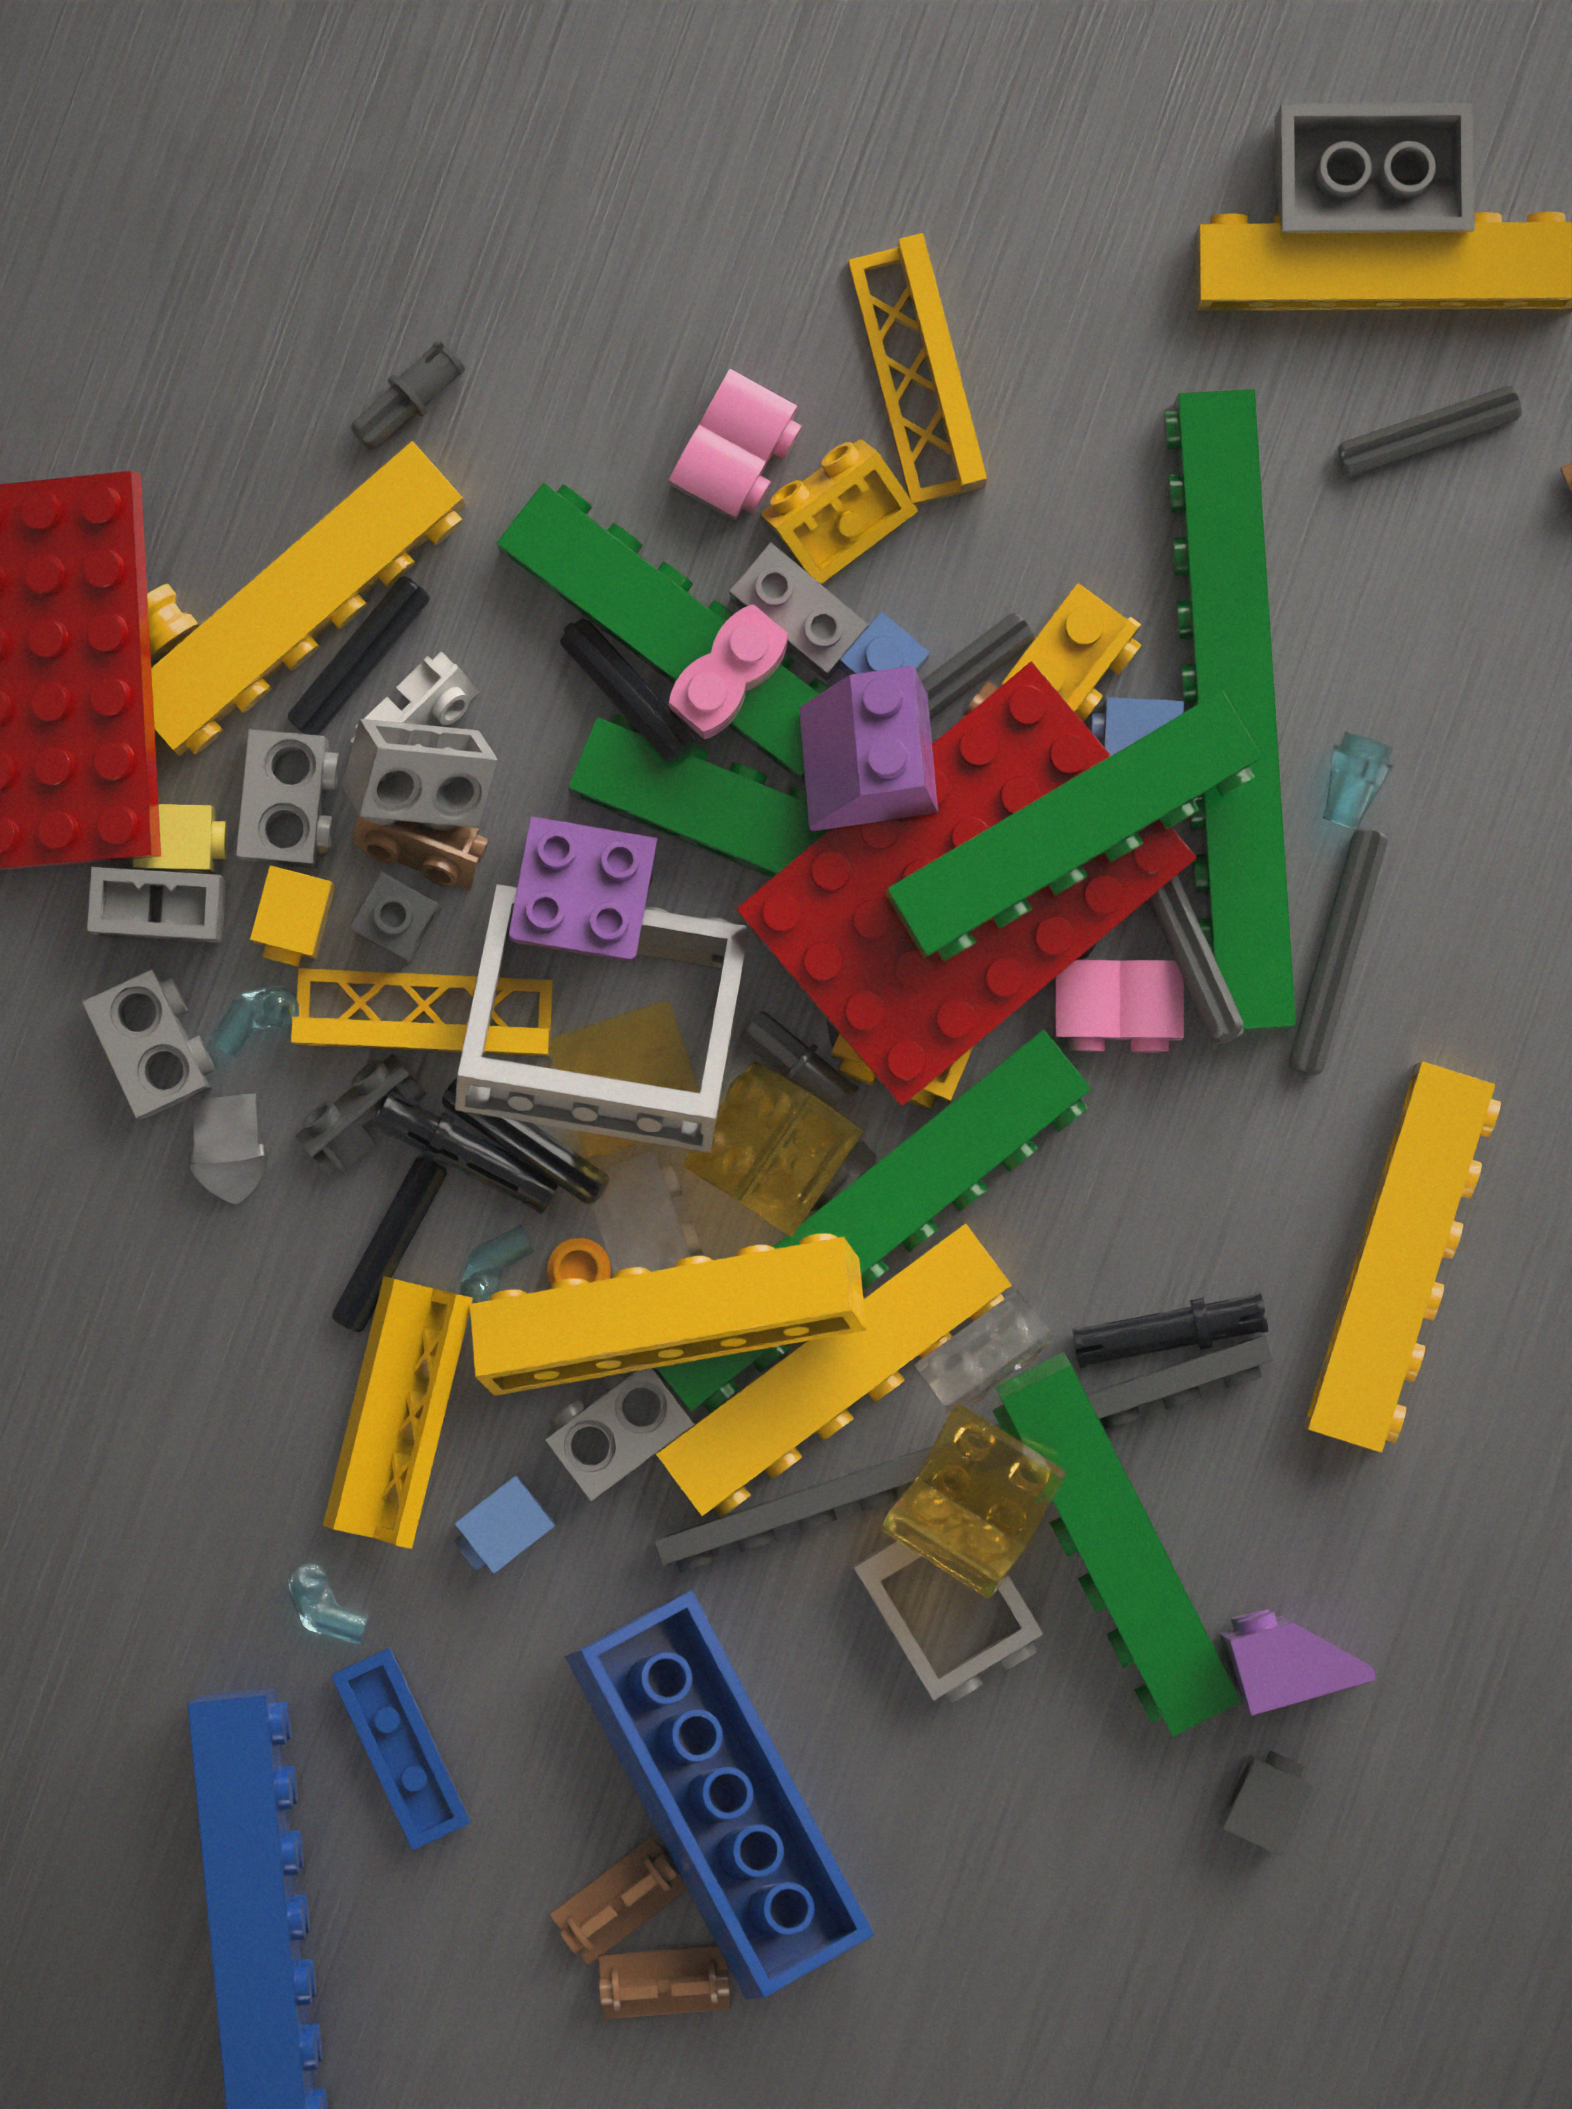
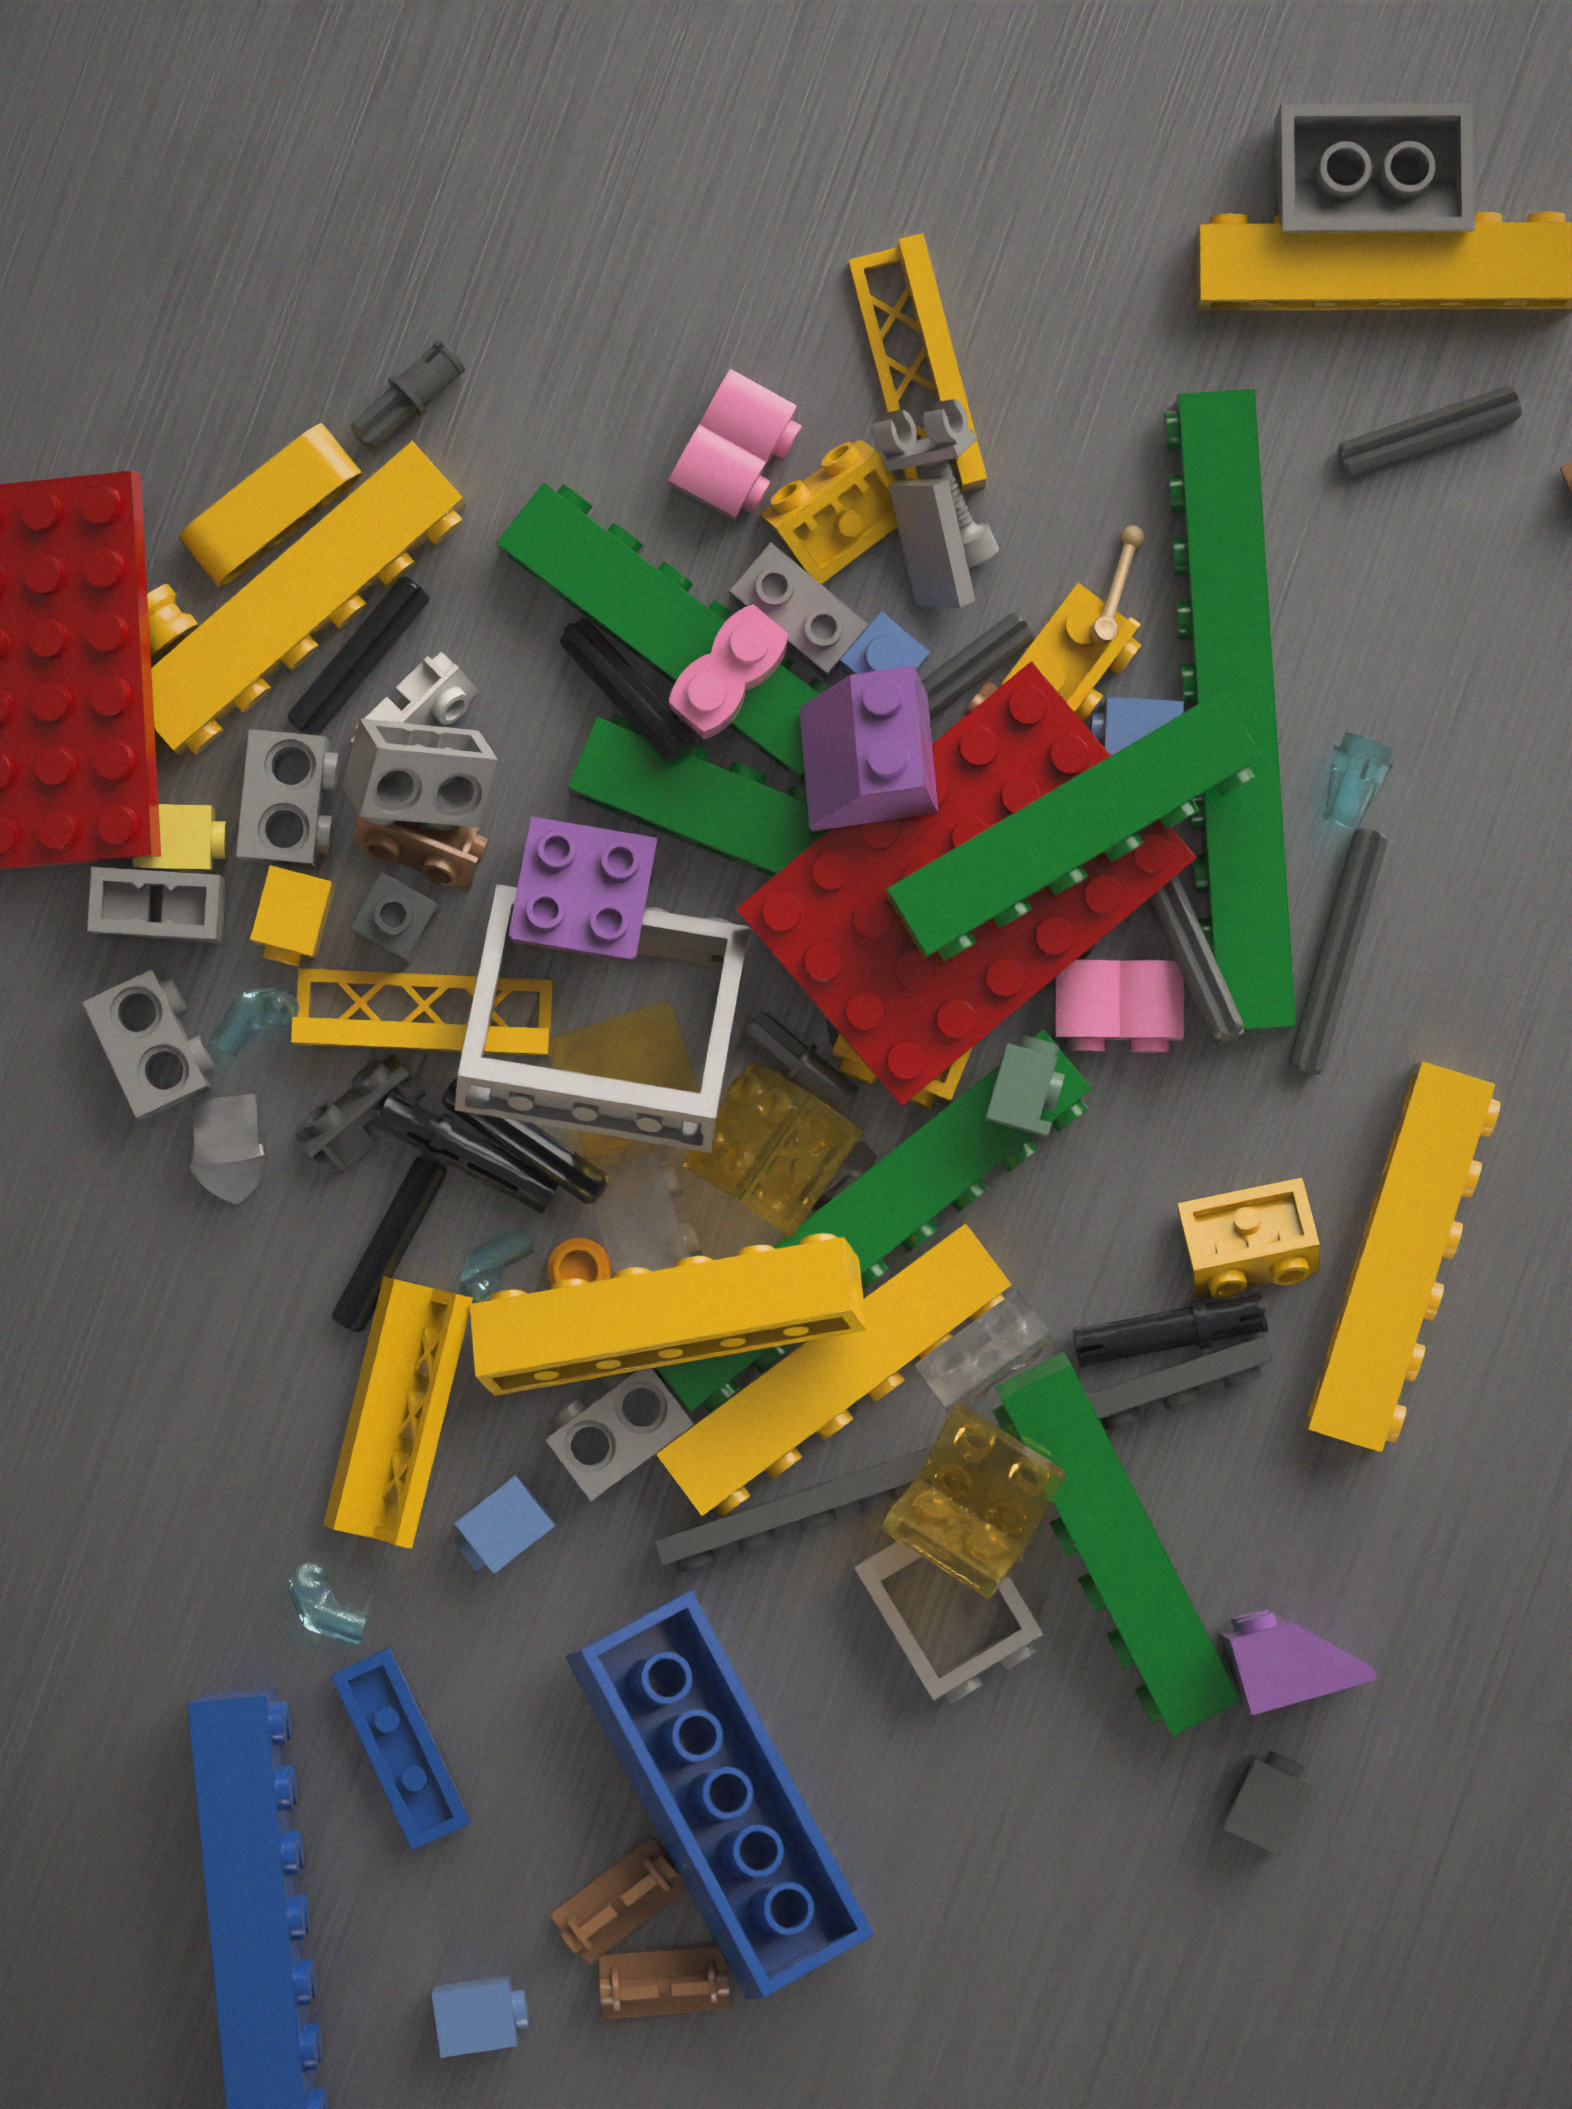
(270, 505): none -> yellow beam
(479, 2015): none -> medium blue brick
(932, 543): none -> light grey tile
(946, 440): none -> light grey bar
(1025, 1086): none -> sand green brick
(1105, 628): none -> tan hinge
(1250, 1239): none -> yellow bracket

